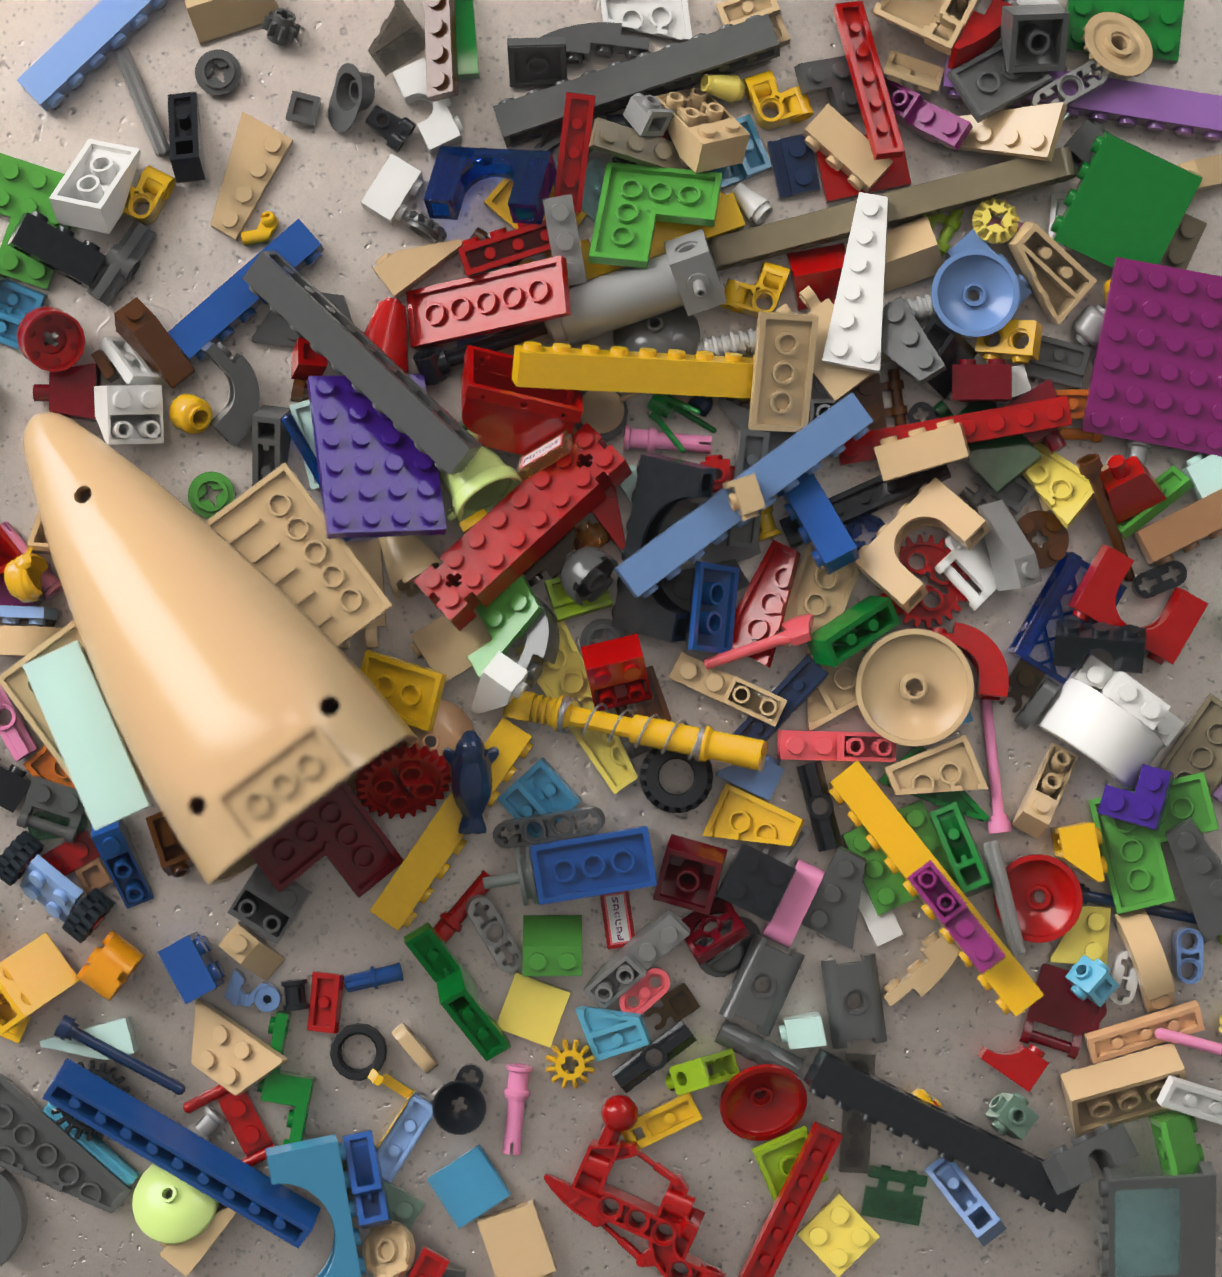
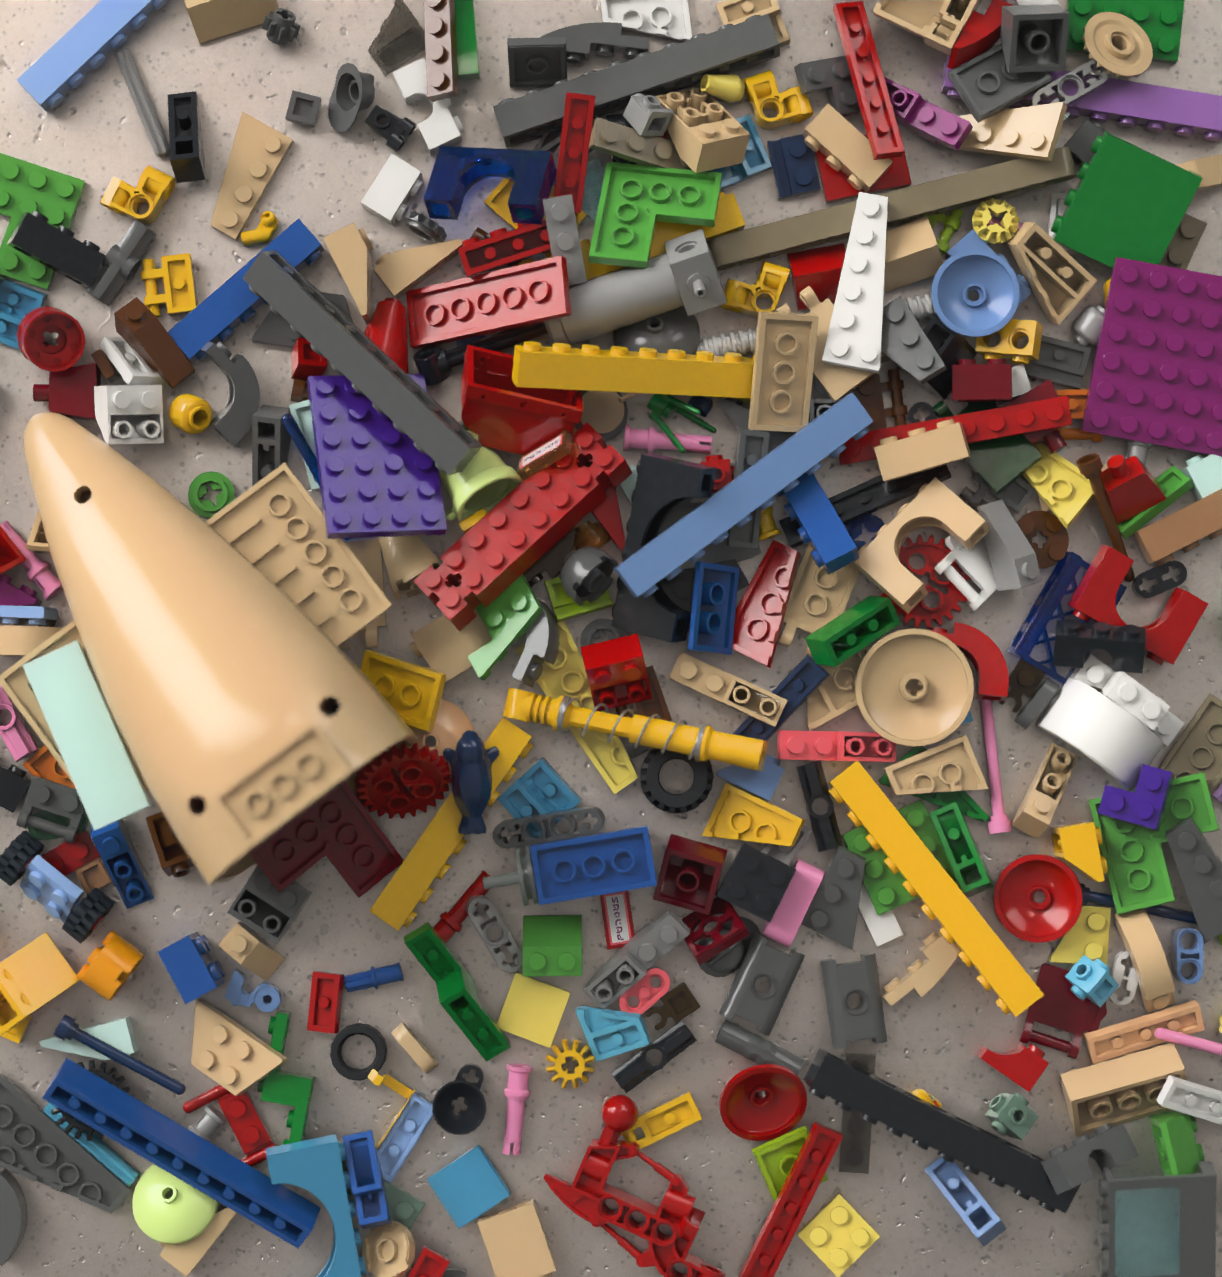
(24, 576): yellow hat -> none
(96, 186): white slope -> none
(178, 284): none -> yellow plate
(222, 60): dark grey gear -> none
(295, 994): black bush -> none
(352, 257): none -> tan slope
(499, 684): white slope -> none
(694, 1074): lime torso -> none
(745, 496): tan brick -> none
(752, 204): white cone -> none
(796, 632): coral piece -> none
(803, 1031): light aqua slope -> none
(893, 1204): clear green plate -> none
(914, 70): tan piece -> none
(956, 917): magenta slope -> none
(1004, 898): light grey axle -> none

